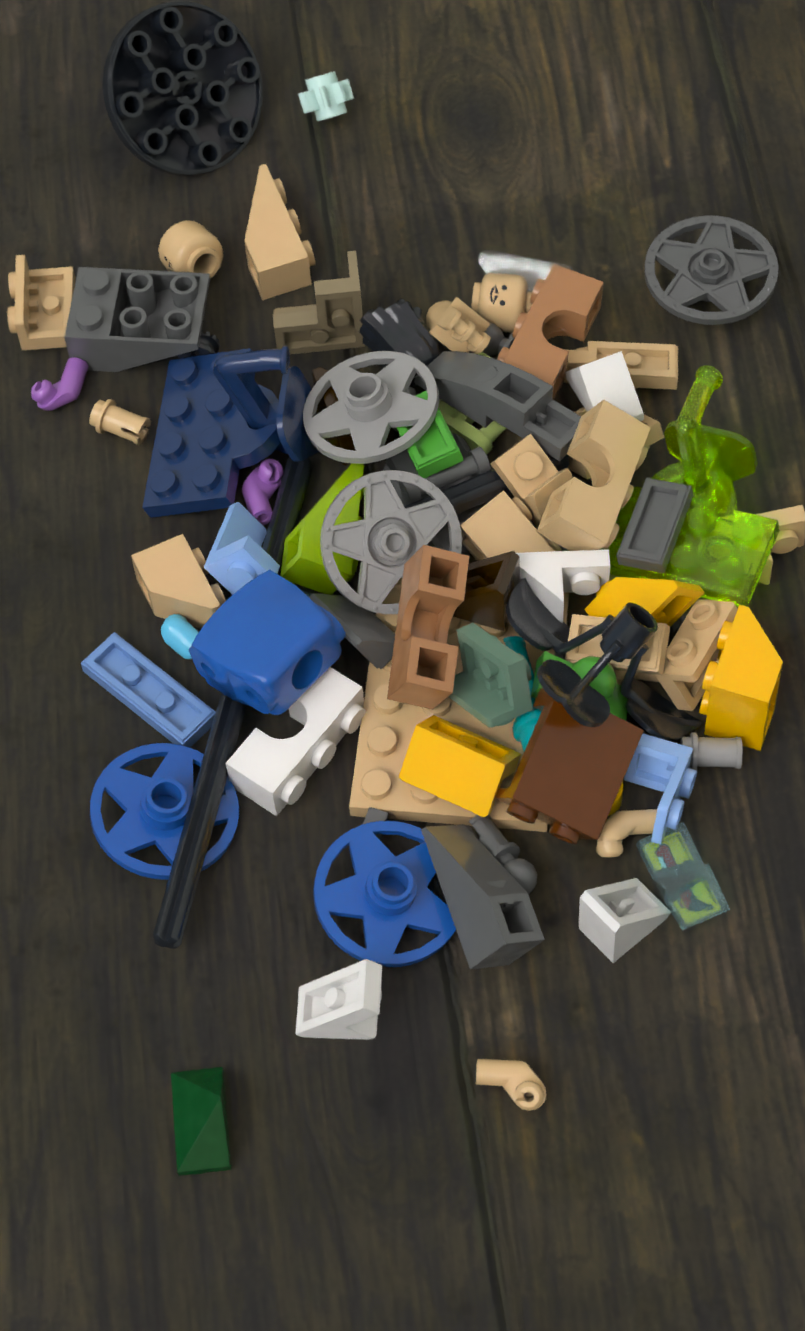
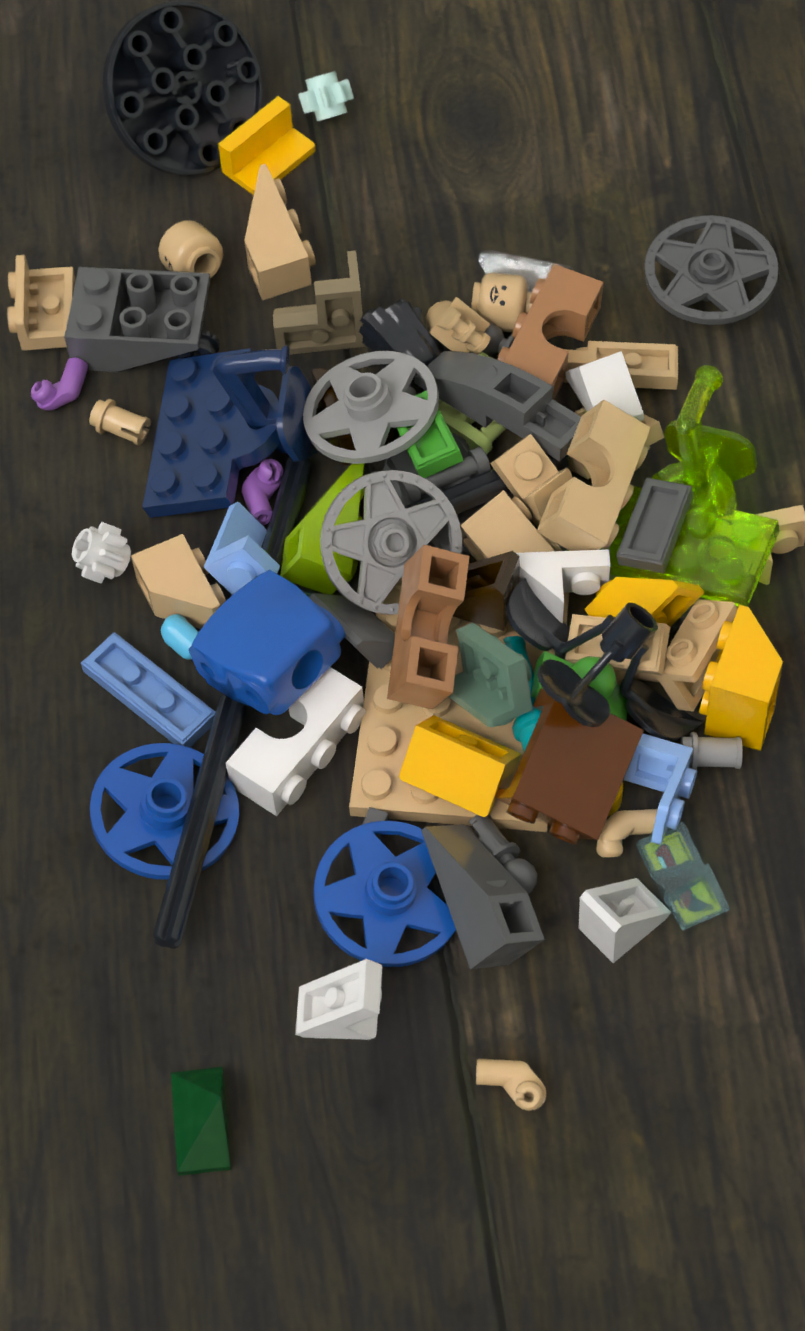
(101, 552): none -> white gear
(264, 140): none -> yellow panel

